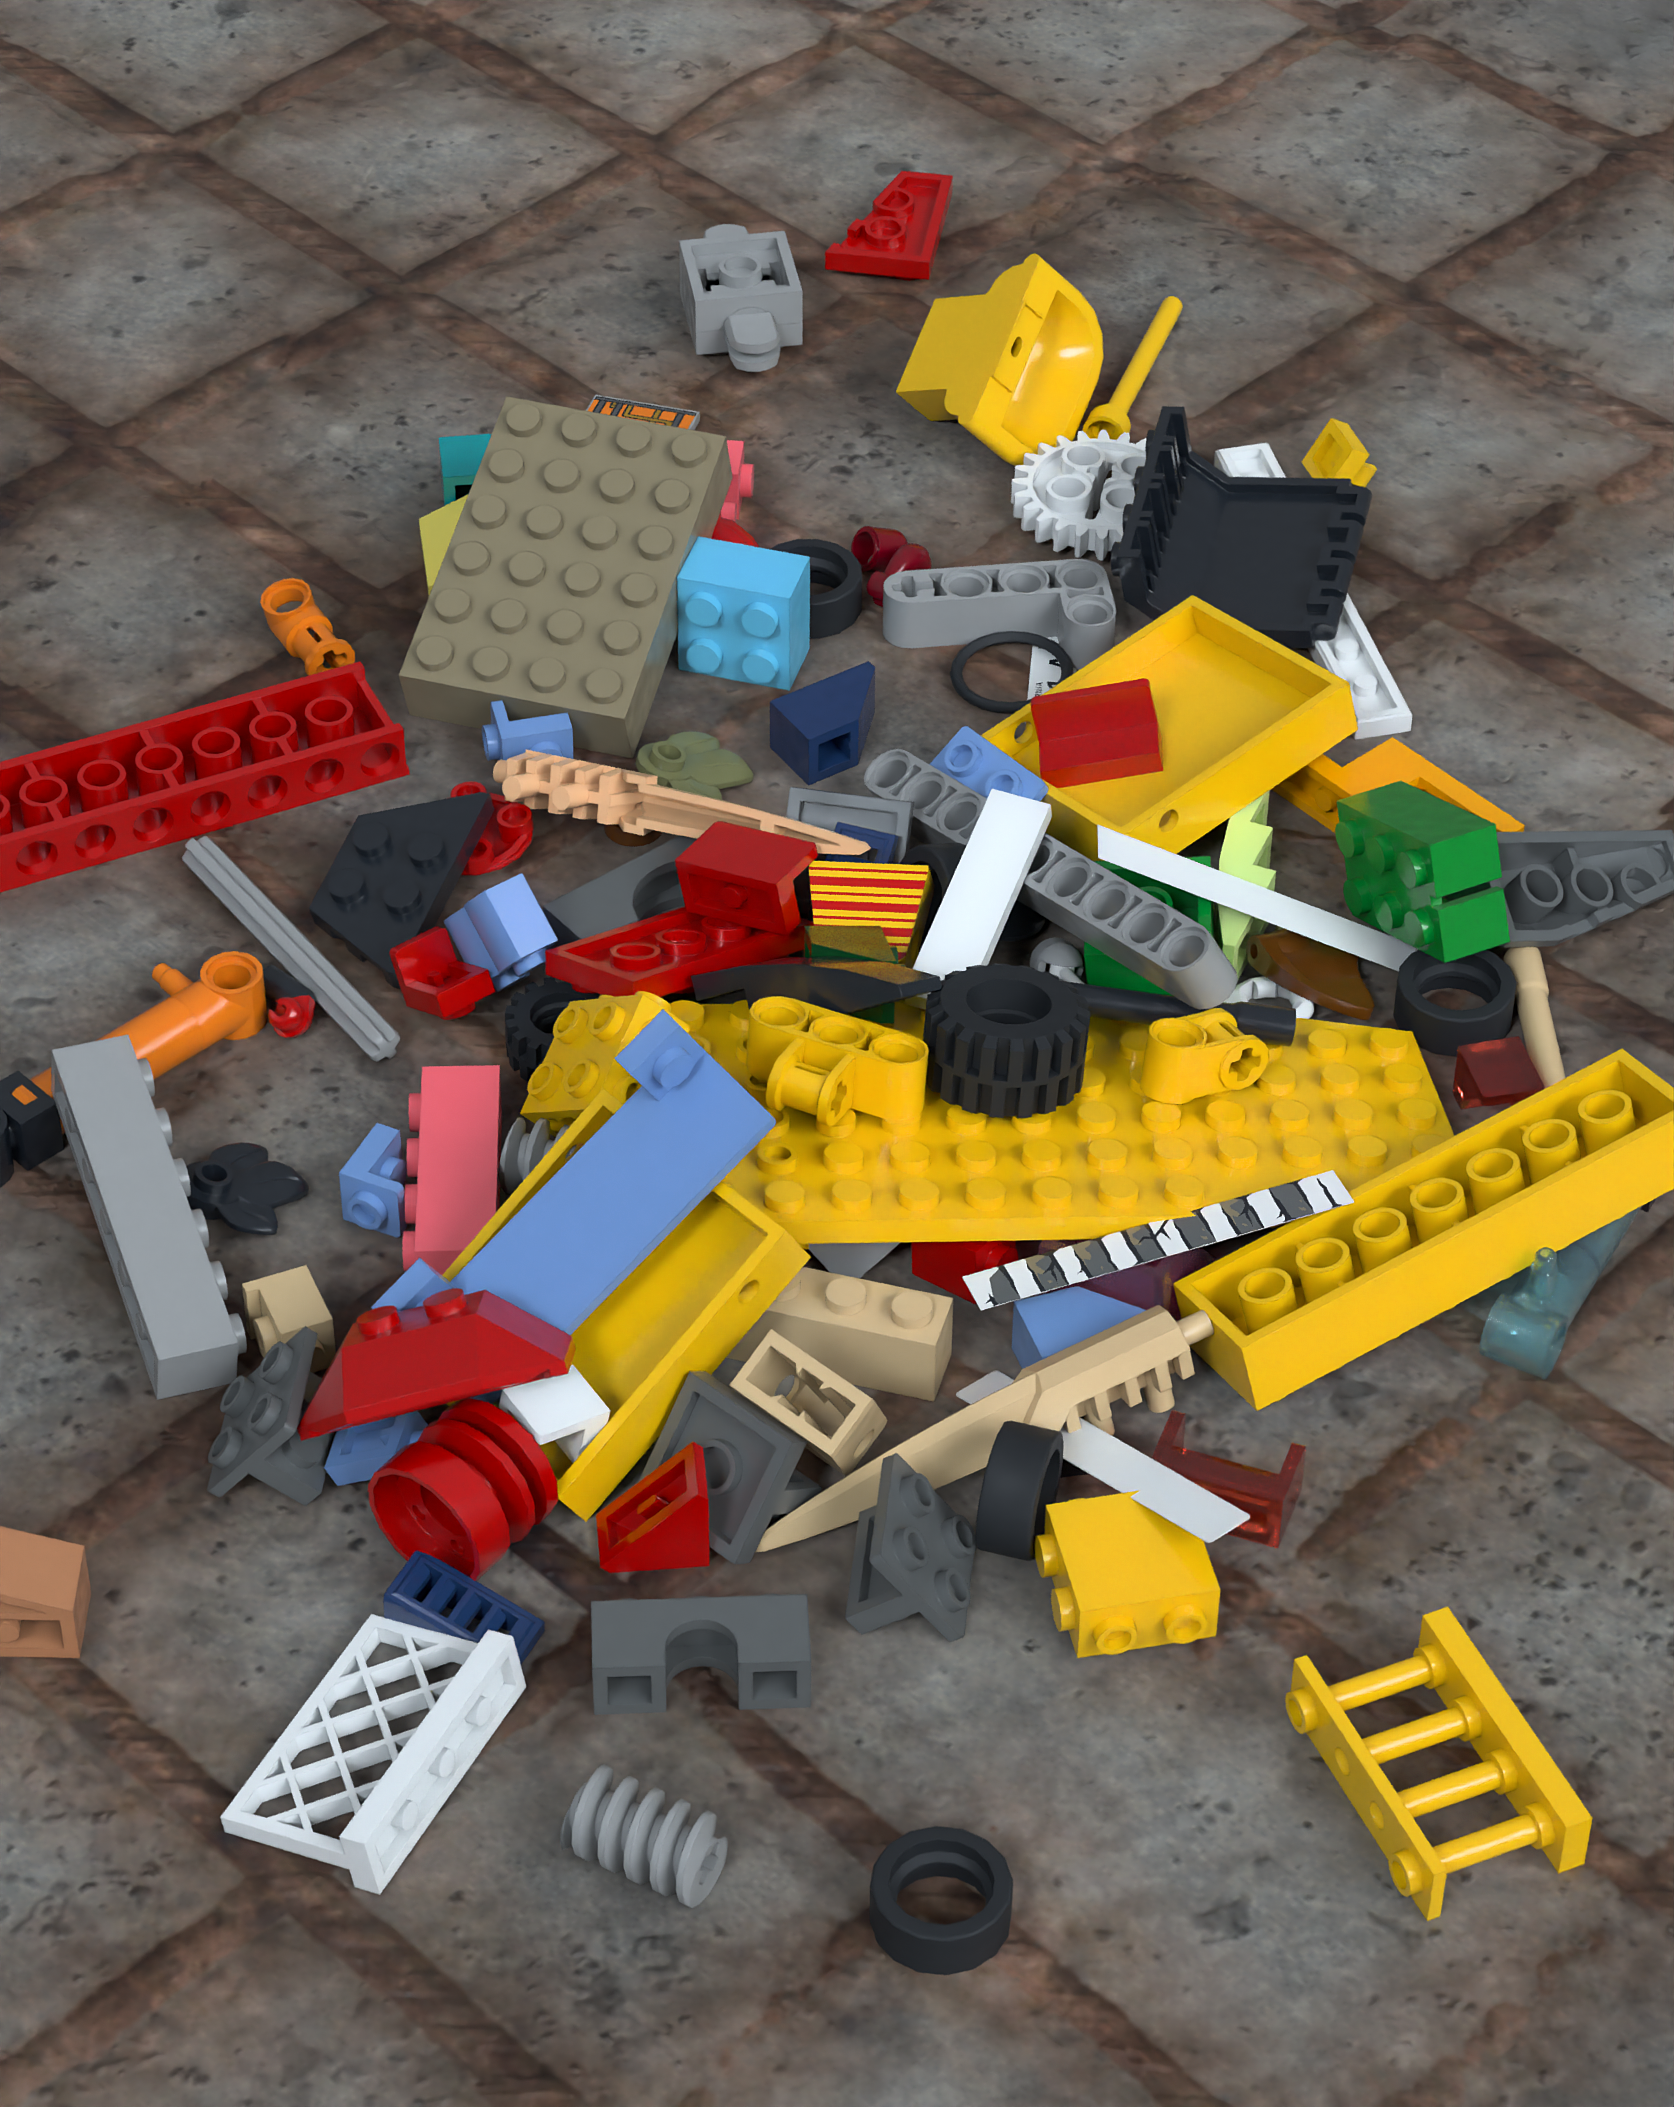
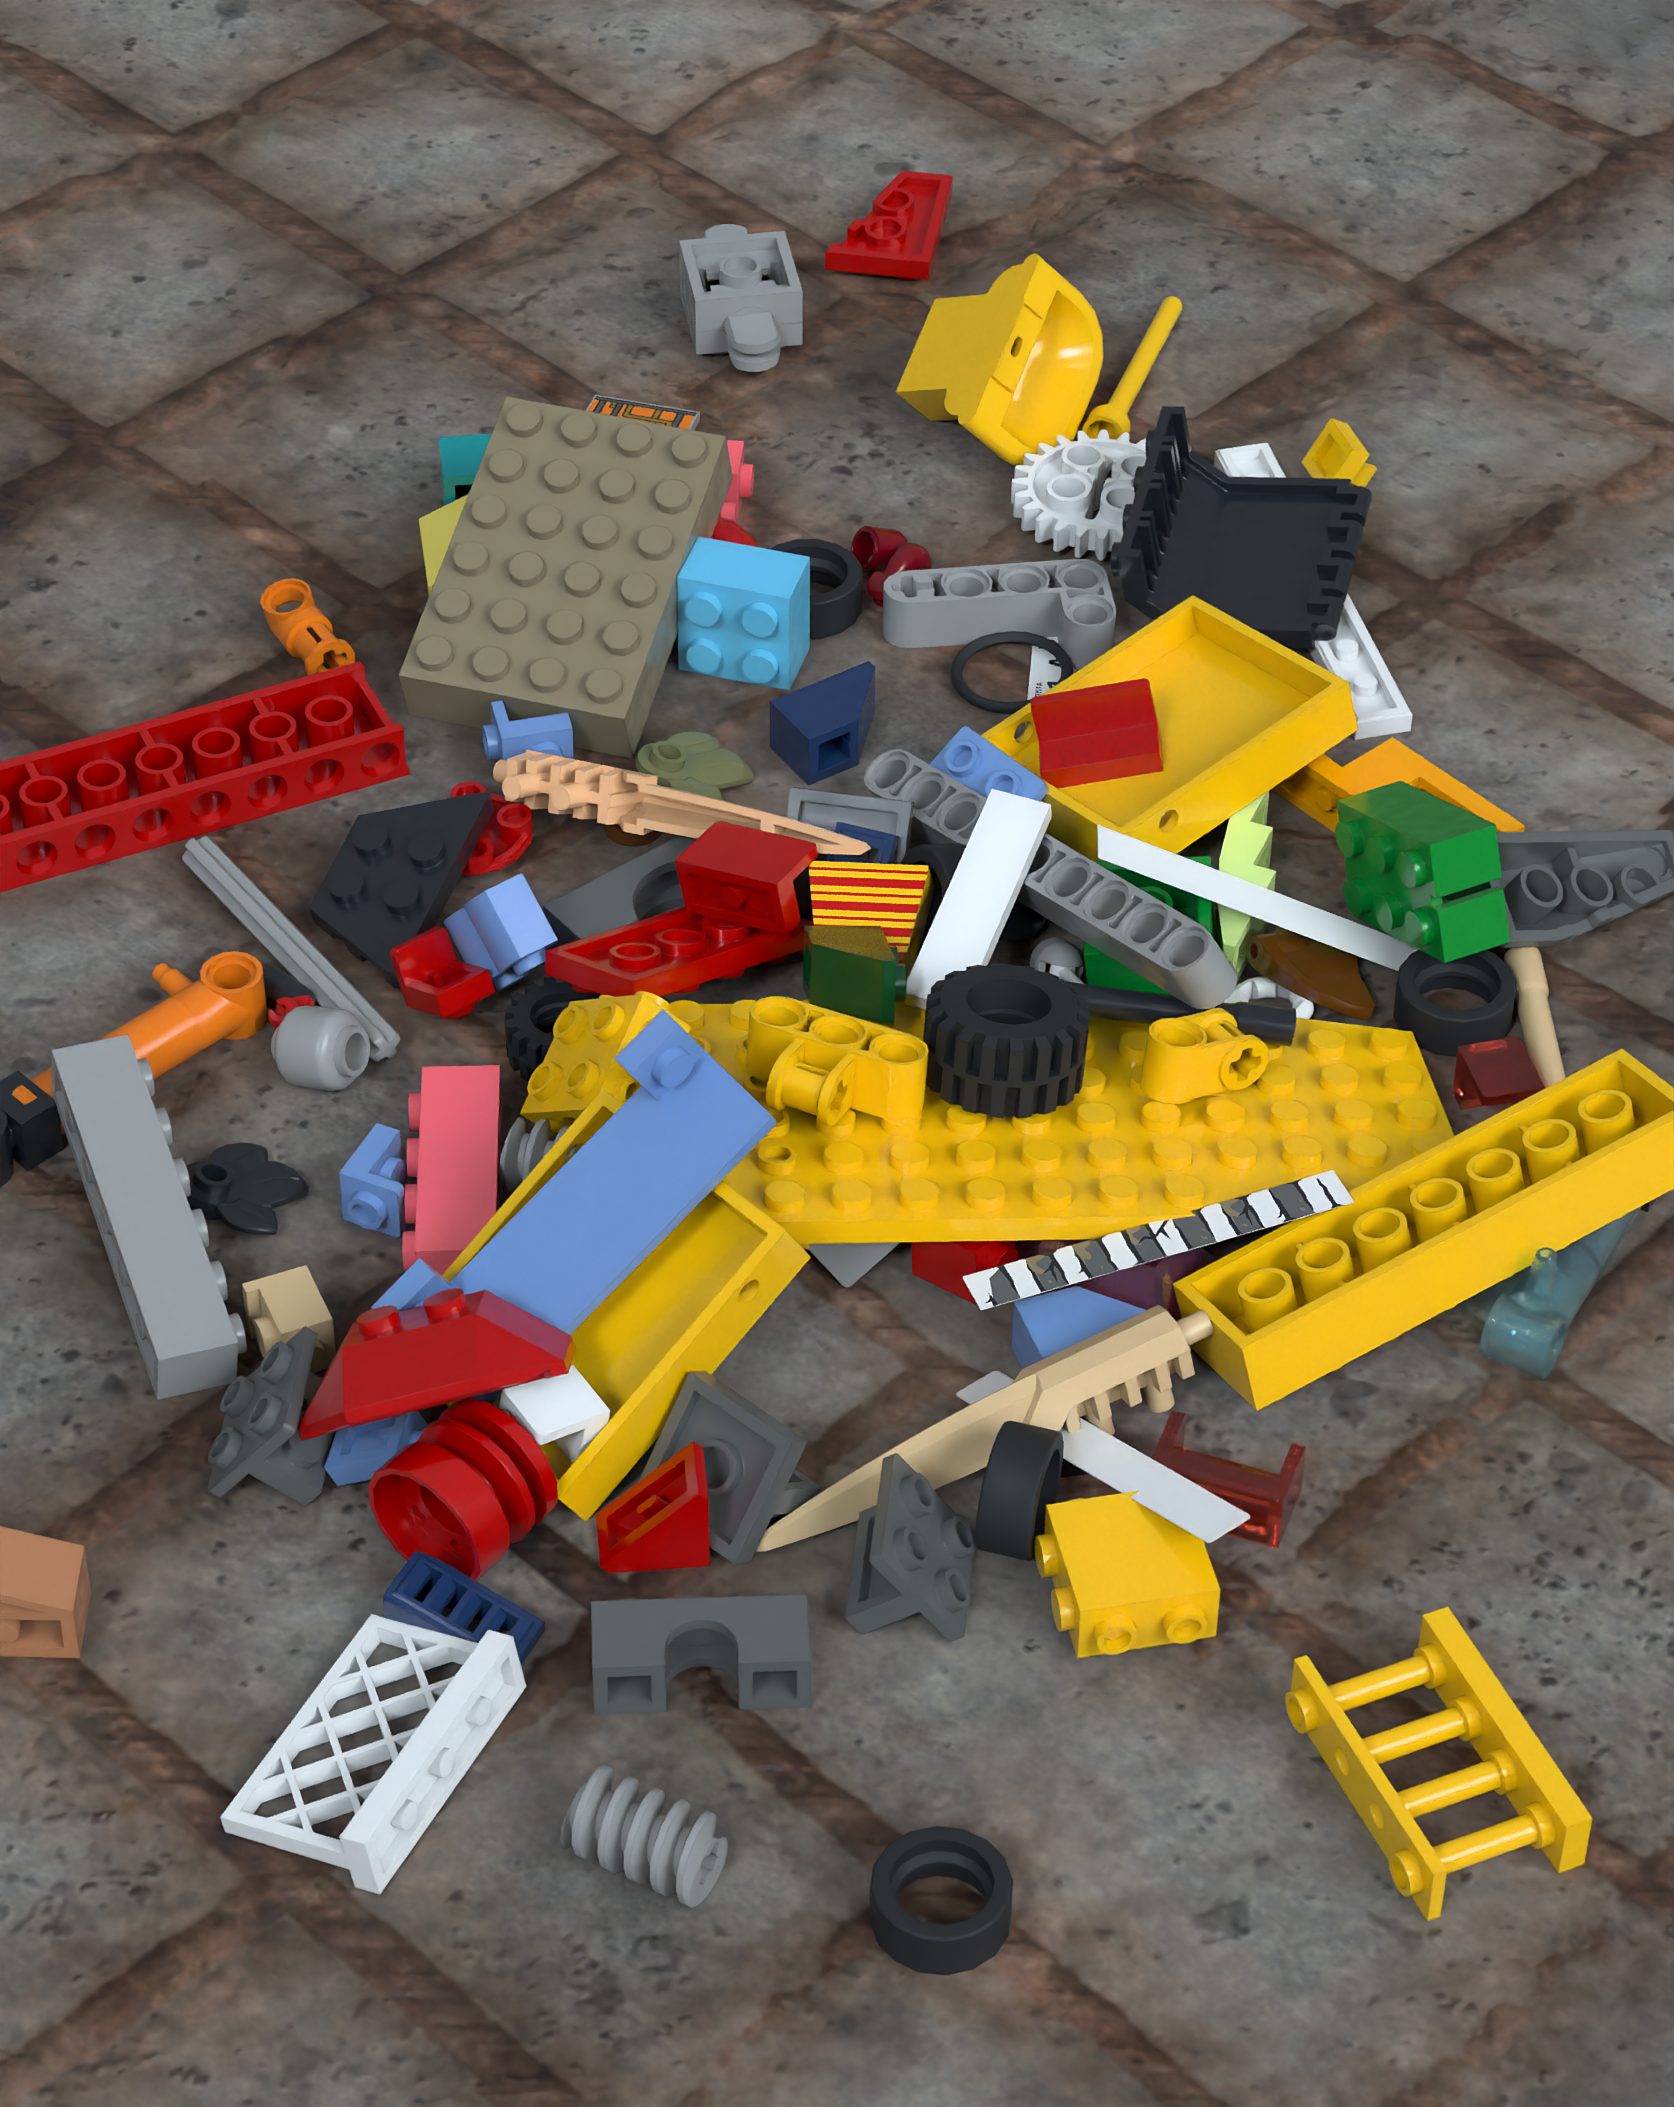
(320, 1048): none -> light grey head
(820, 1407): tan torso -> none
(823, 981): black slope -> none
(862, 1331): tan brick -> none

